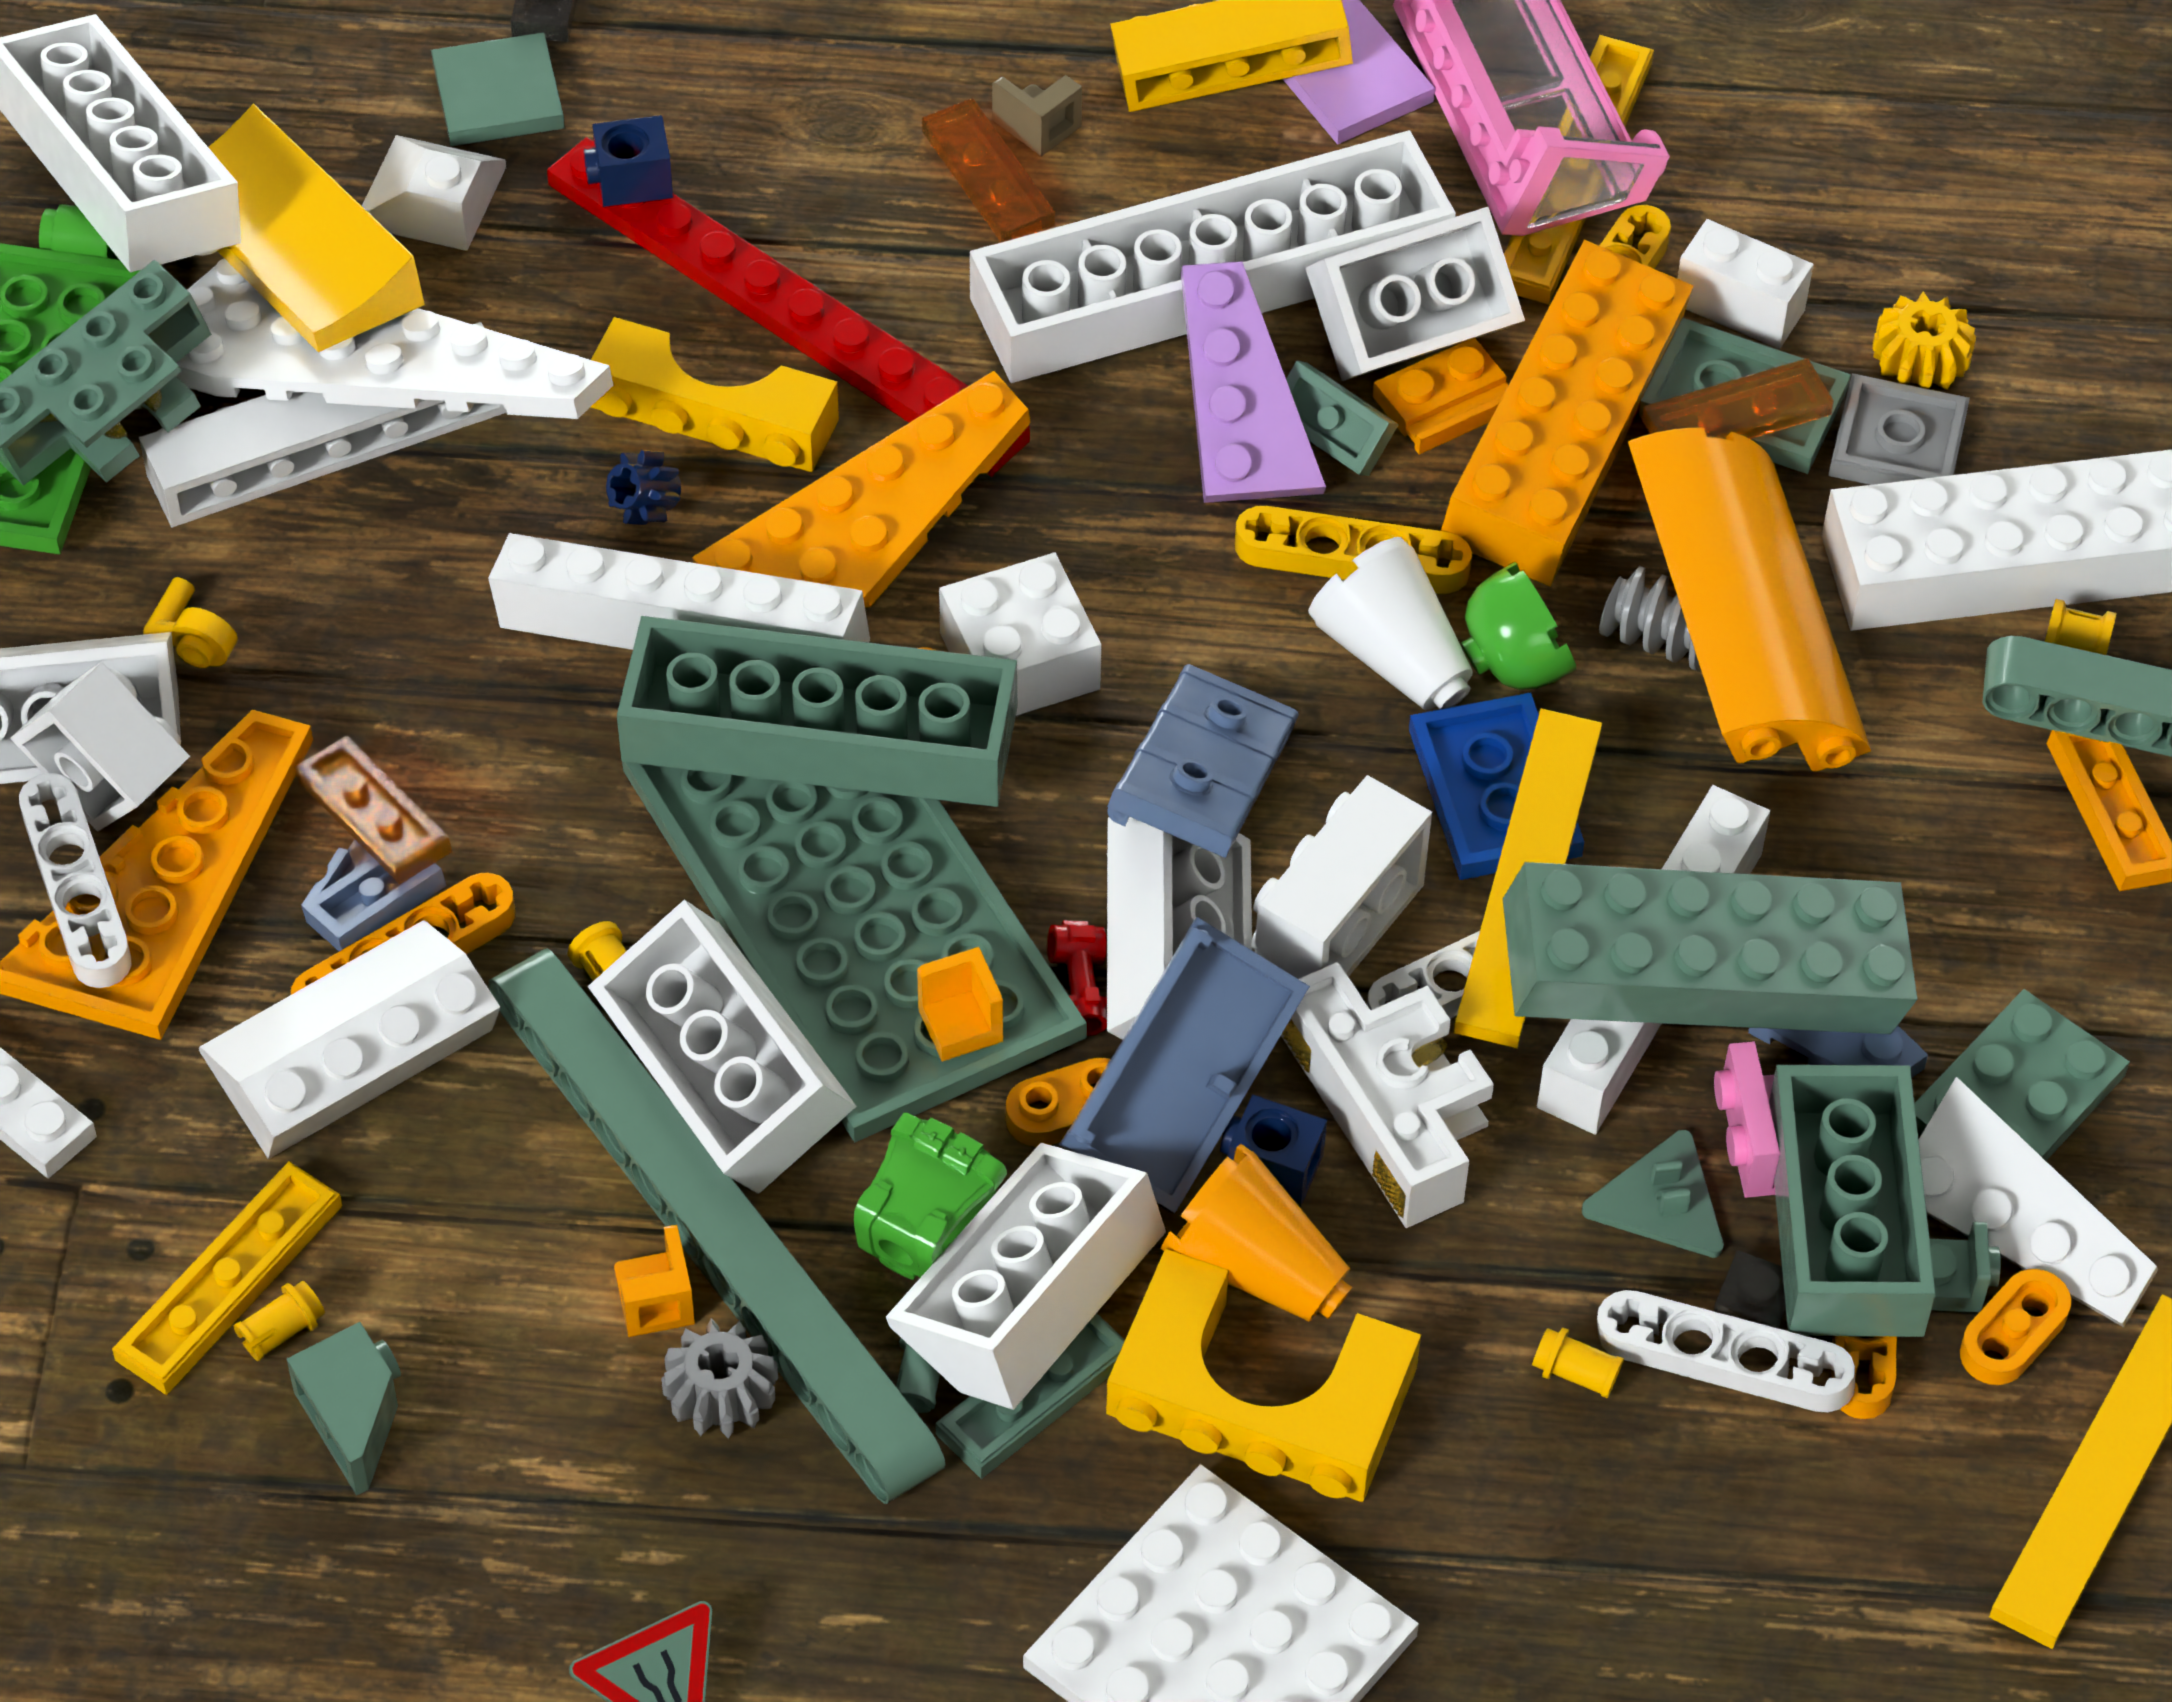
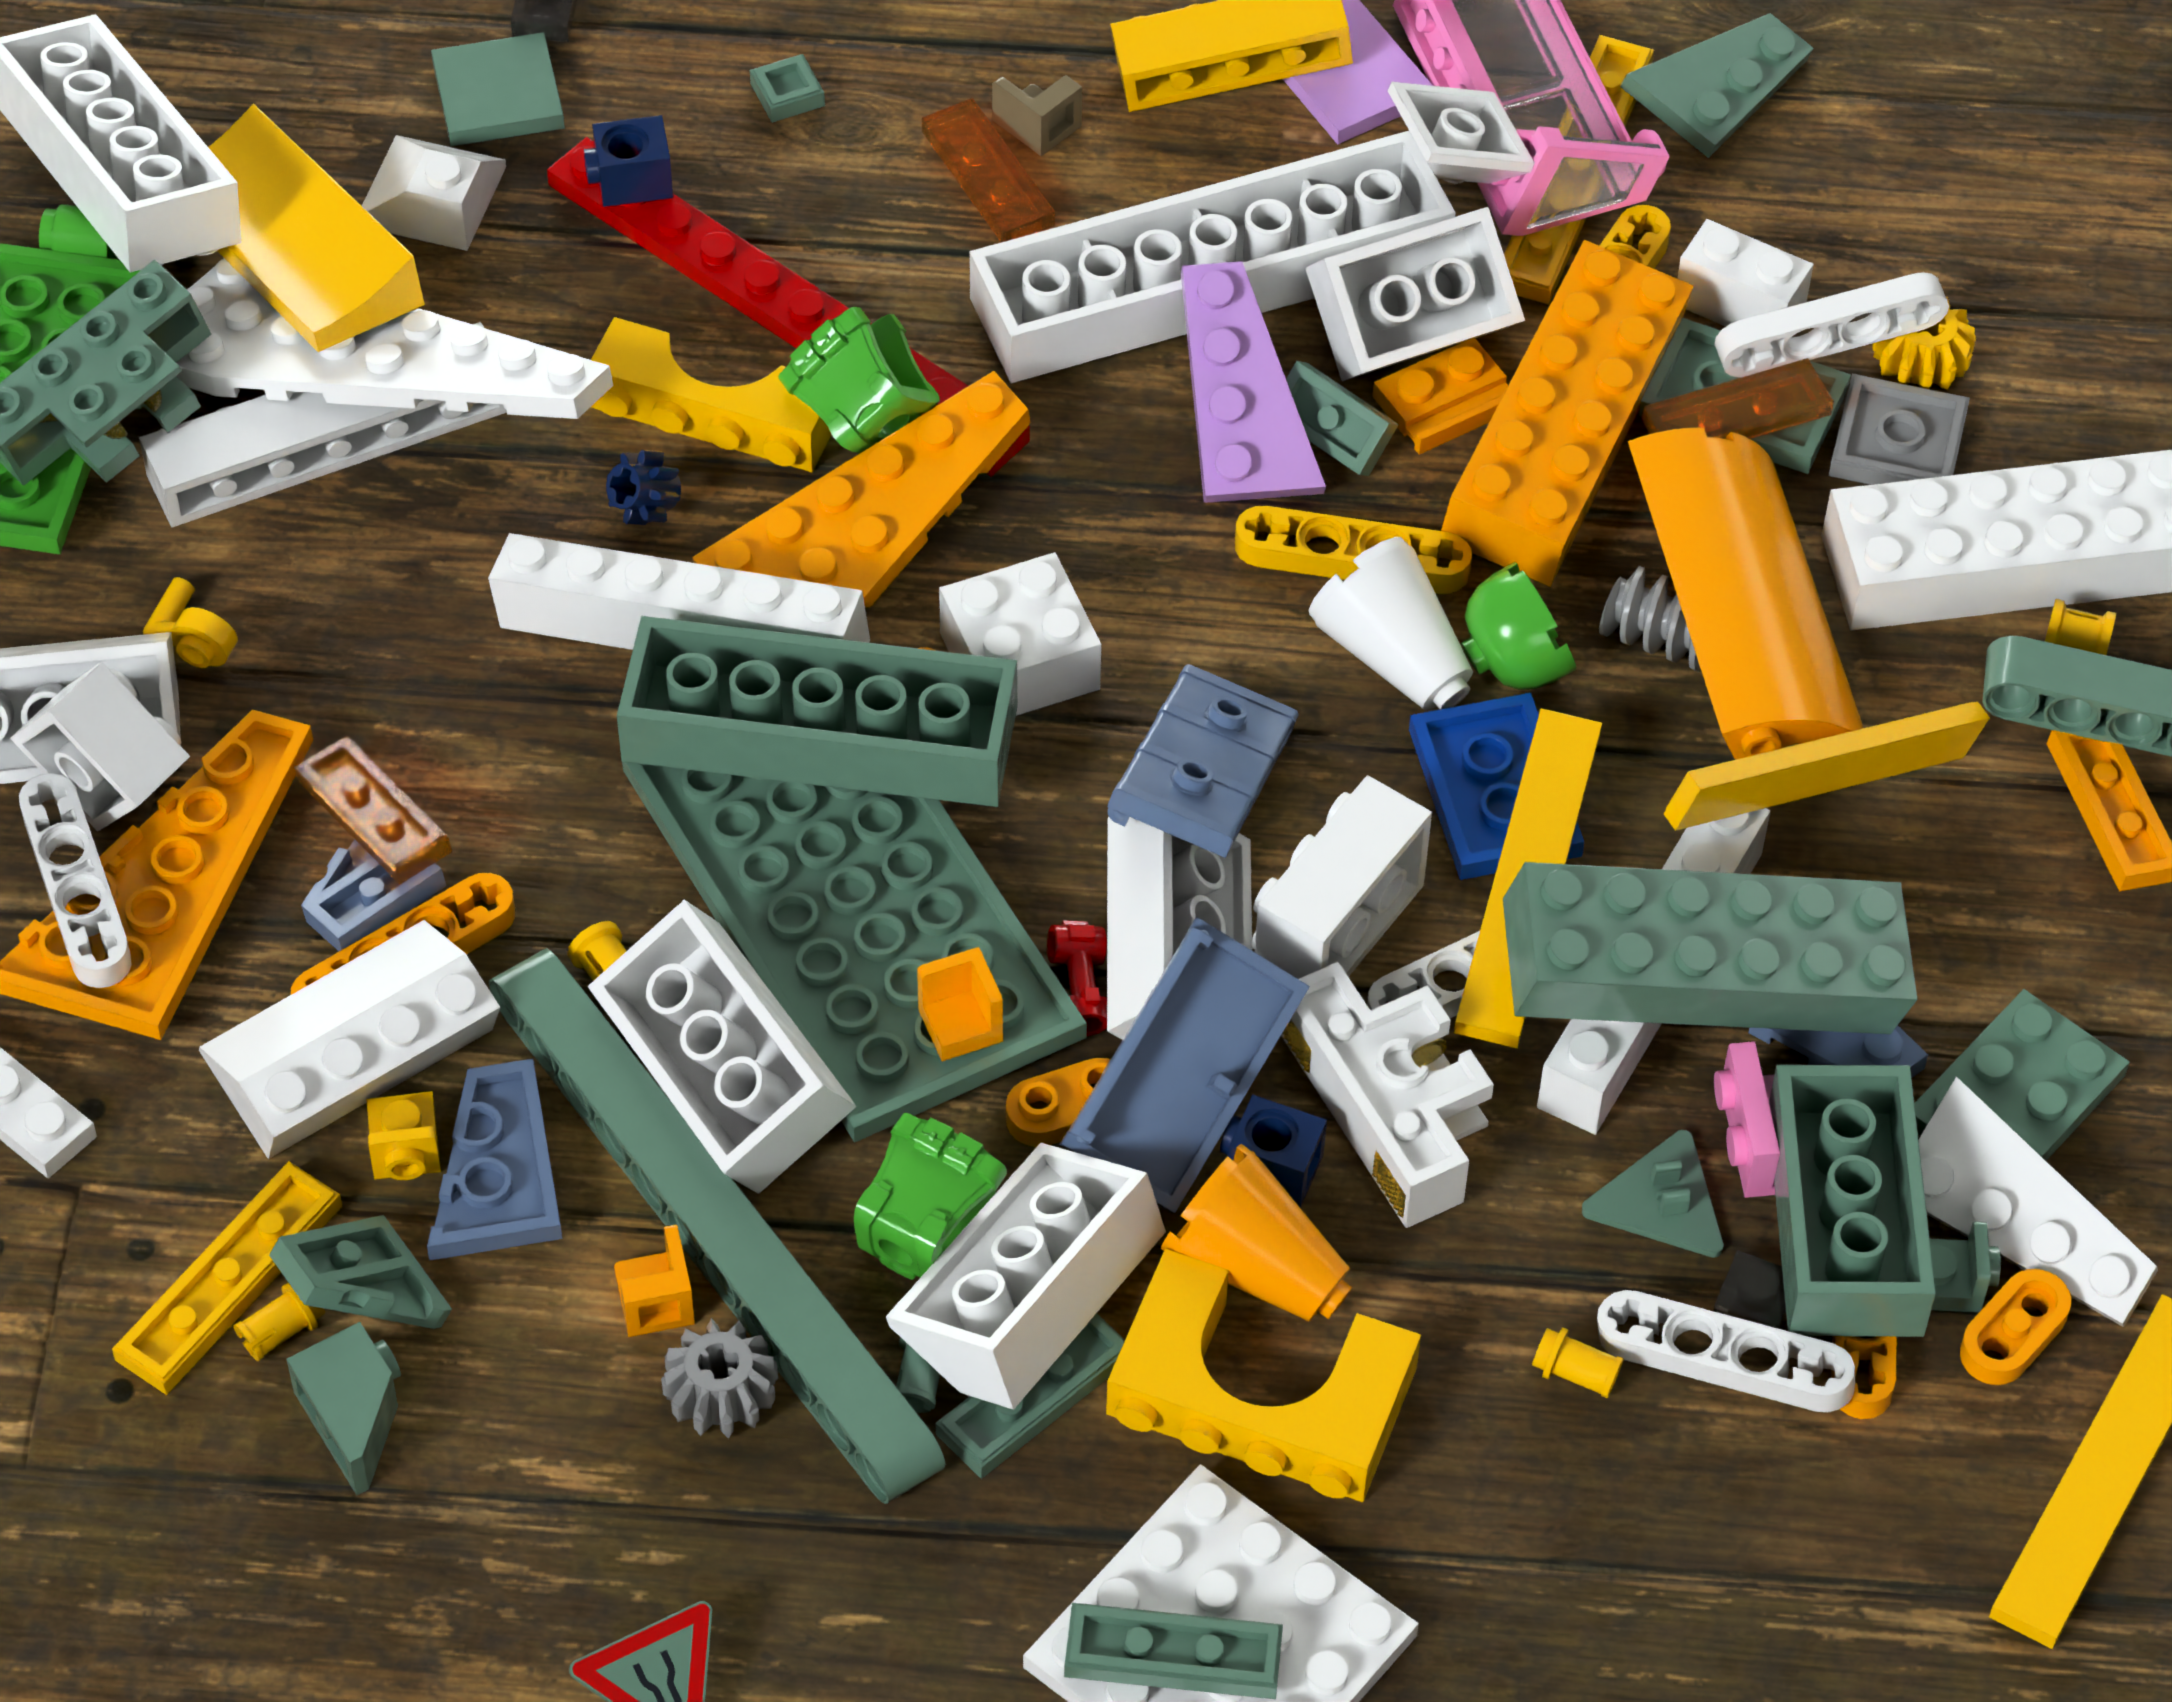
(360, 1271): none -> sand green wing
(403, 1136): none -> yellow bracket
(498, 1169): none -> sand blue wing
(787, 88): none -> sand green tile
(859, 378): none -> bright green piece
(1173, 1650): none -> sand green tile
(1462, 133): none -> white slope
(1719, 82): none -> sand green wing
(1767, 340): none -> white beam
(1825, 765): none -> yellow tile

